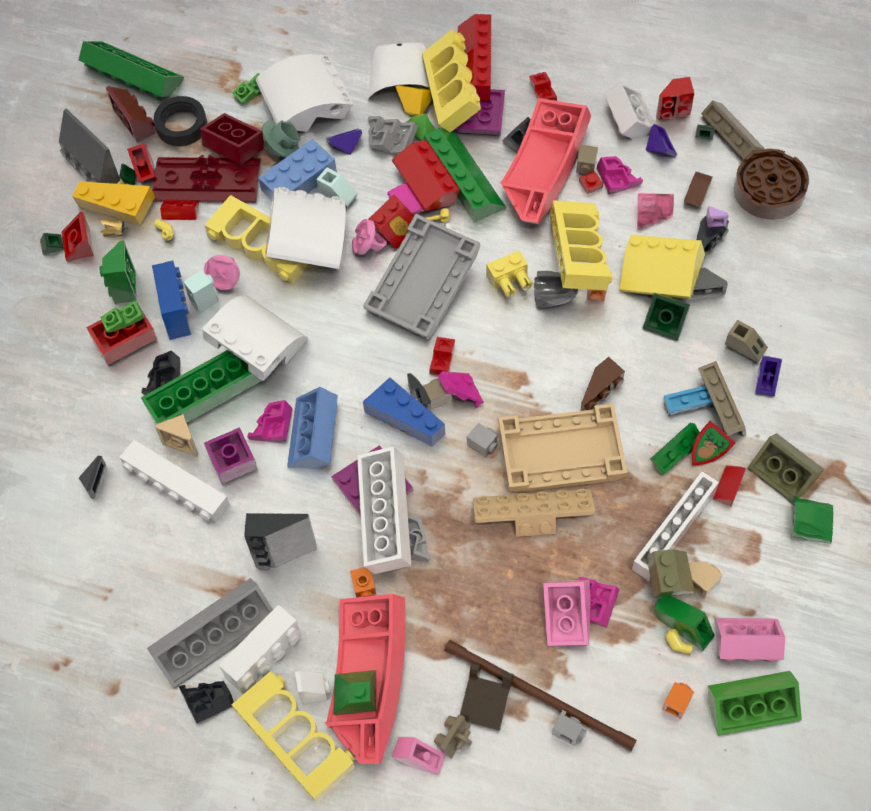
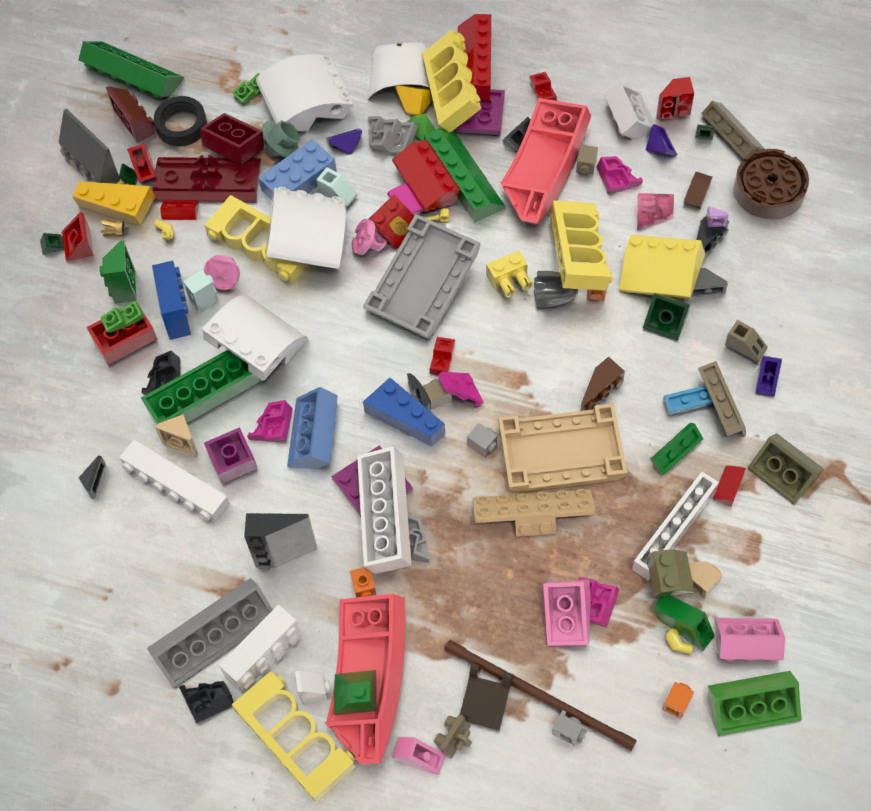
(591, 182): red plate -> none
(710, 445): shield -> none
(813, 520): green slope -> none

